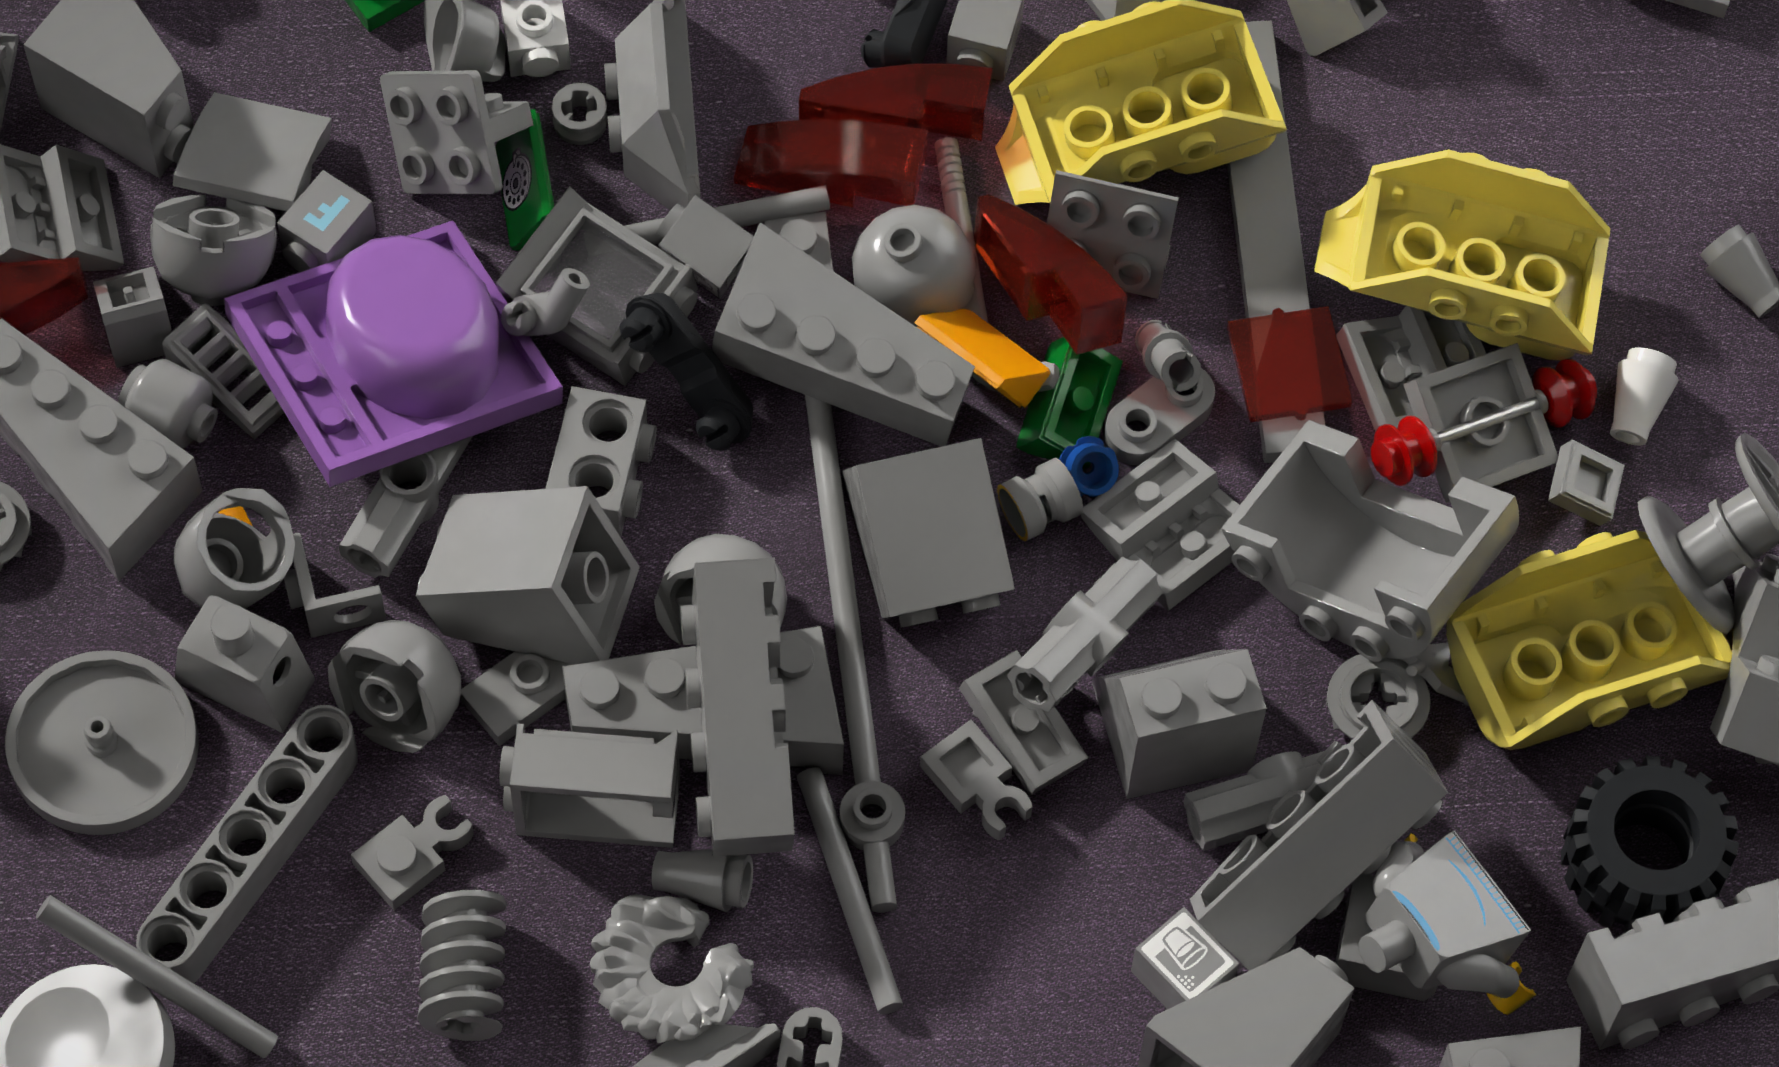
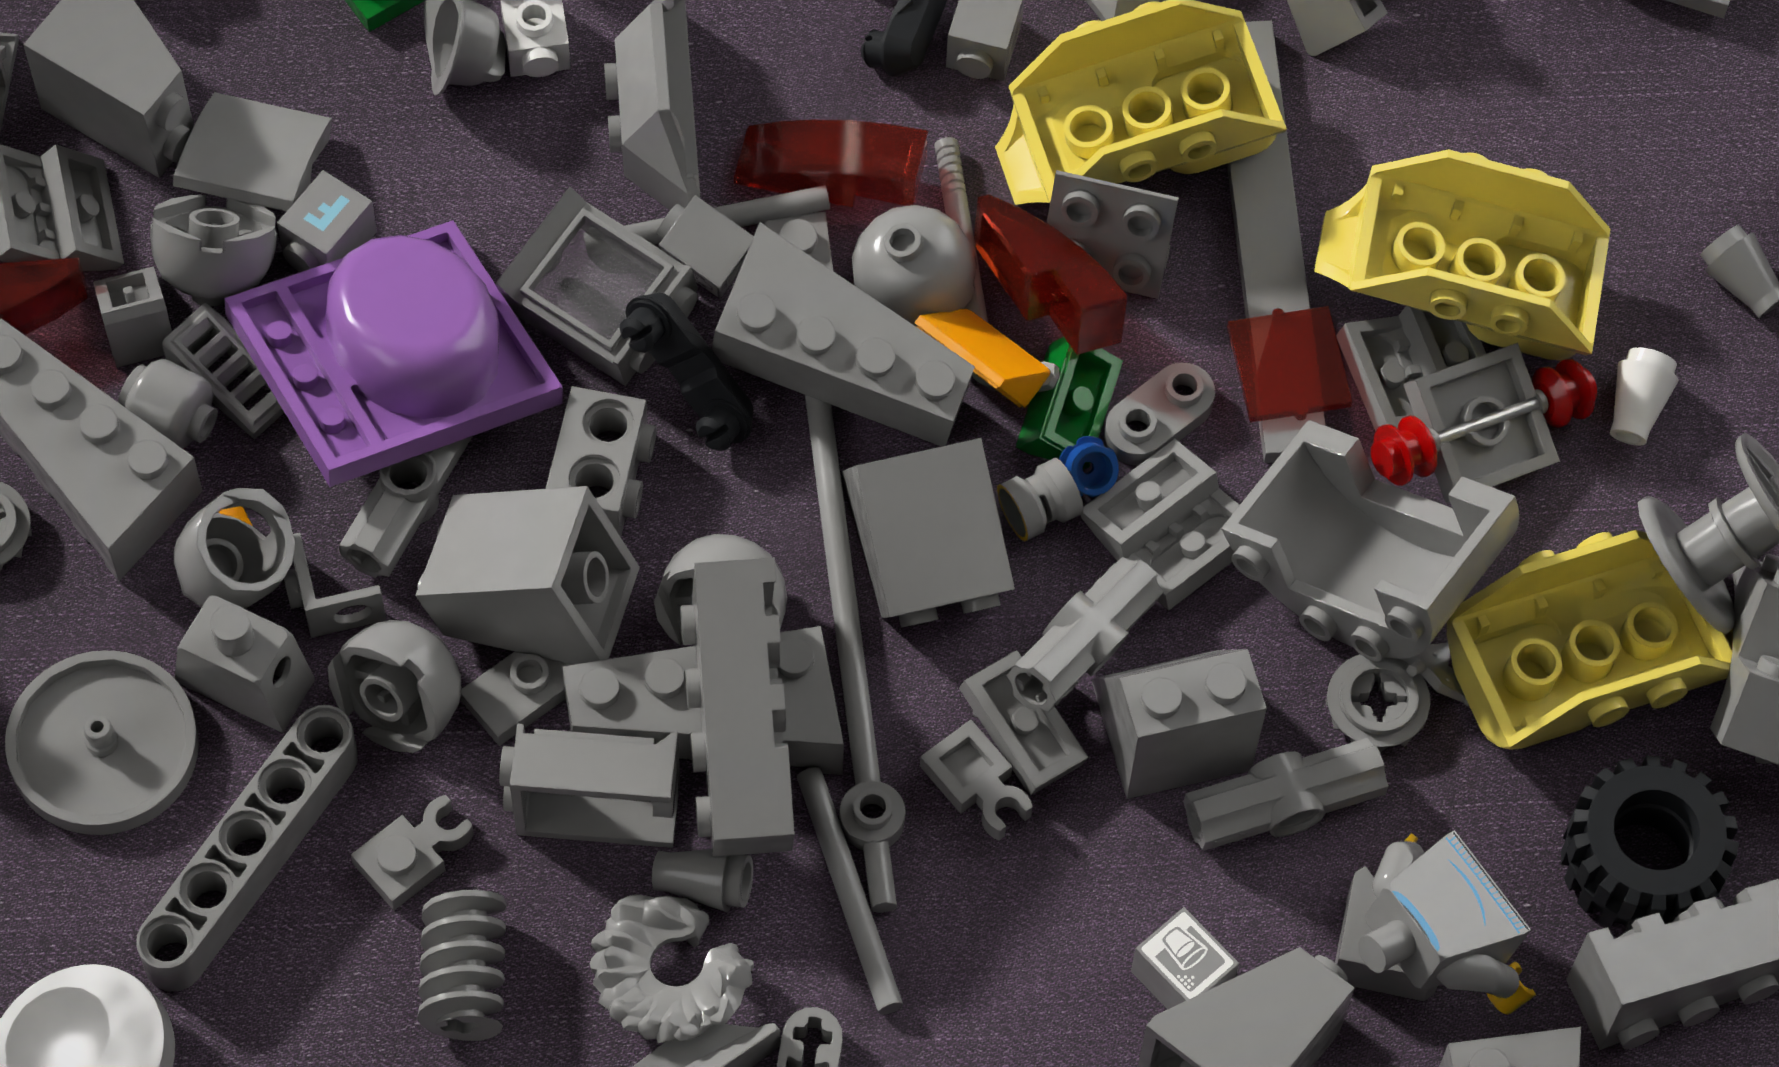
(156, 976): light grey bar -> none
(448, 130): light grey bracket -> none
(525, 182): green slope -> none
(546, 311): light grey arm -> none
(563, 107): light grey bush -> none
(918, 96): clear red slope -> none
(1168, 355): light grey pin -> none
(1320, 841): light grey wedge -> none
(1586, 482): light grey tile -> none

